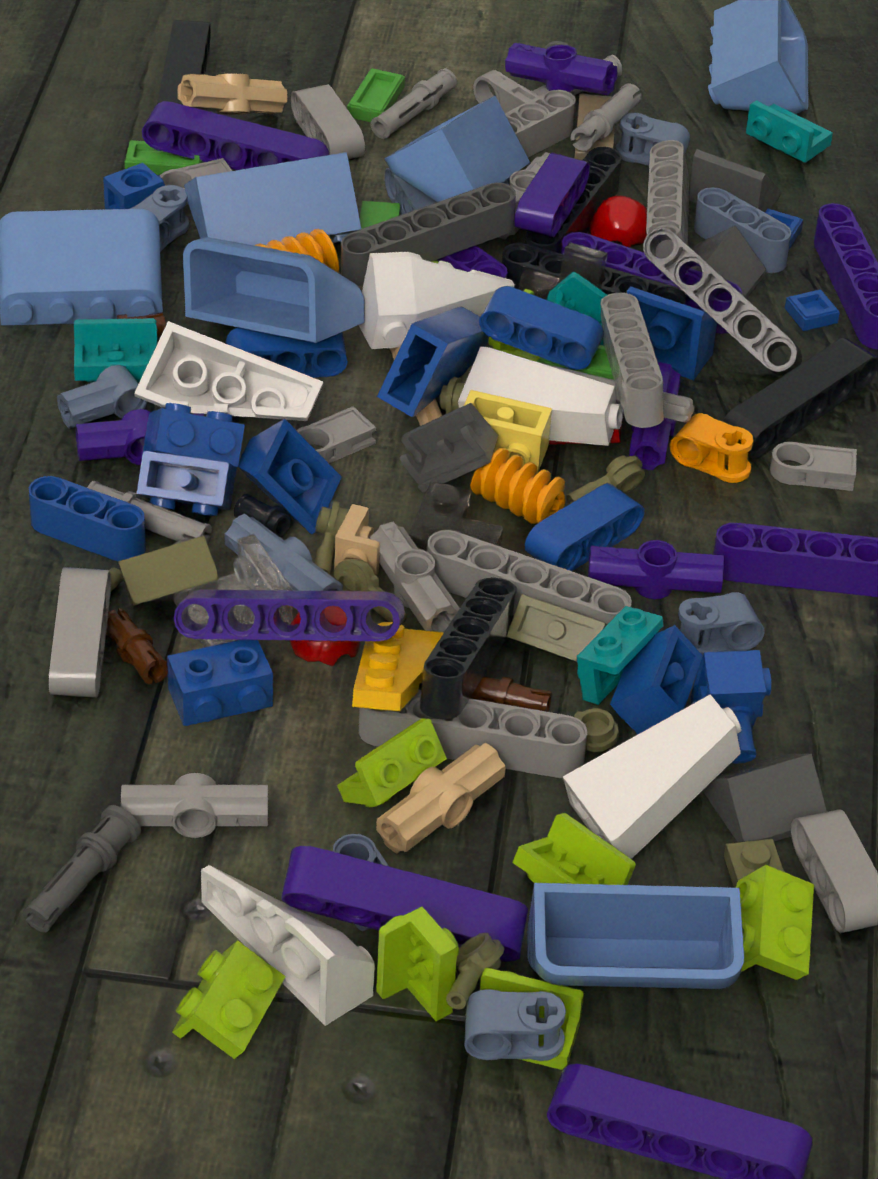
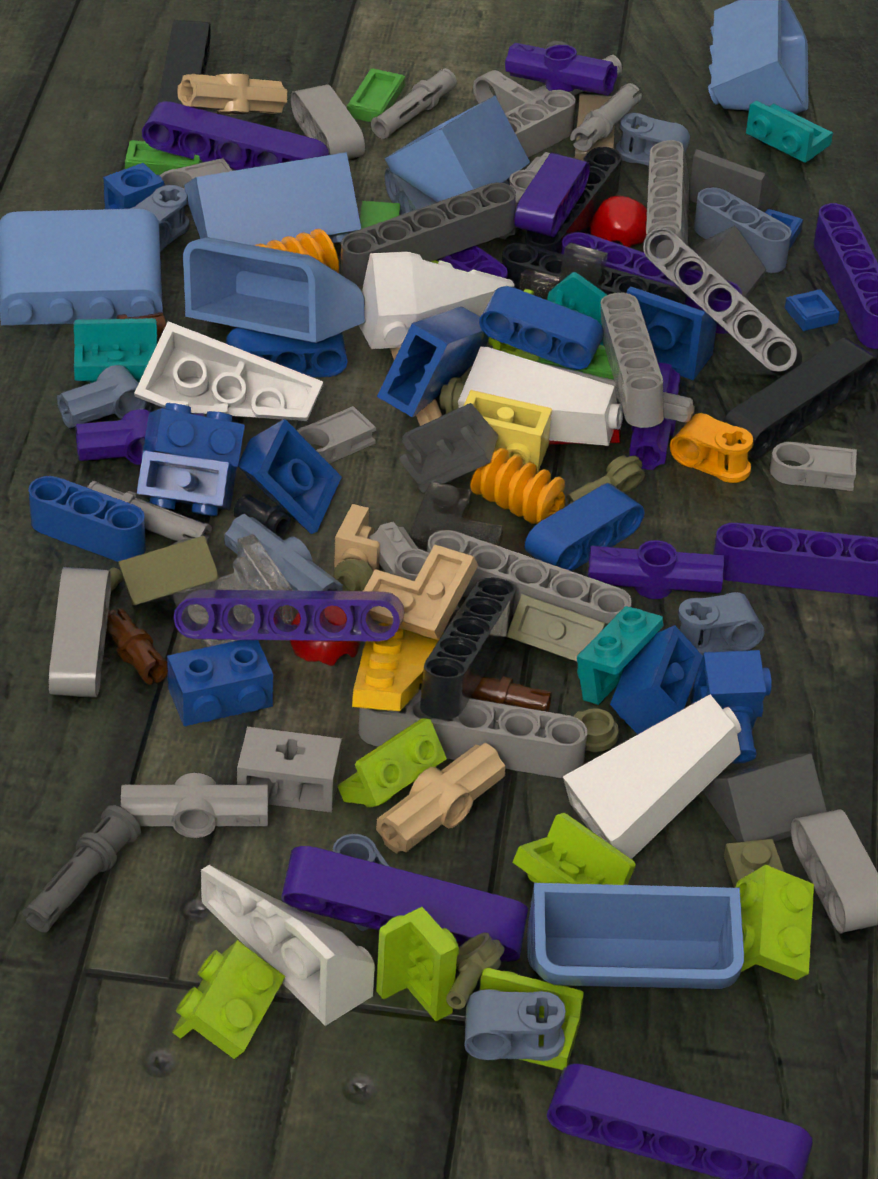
(296, 767): none -> light grey brick
(328, 524): olive plate -> none
(432, 595): none -> tan plate

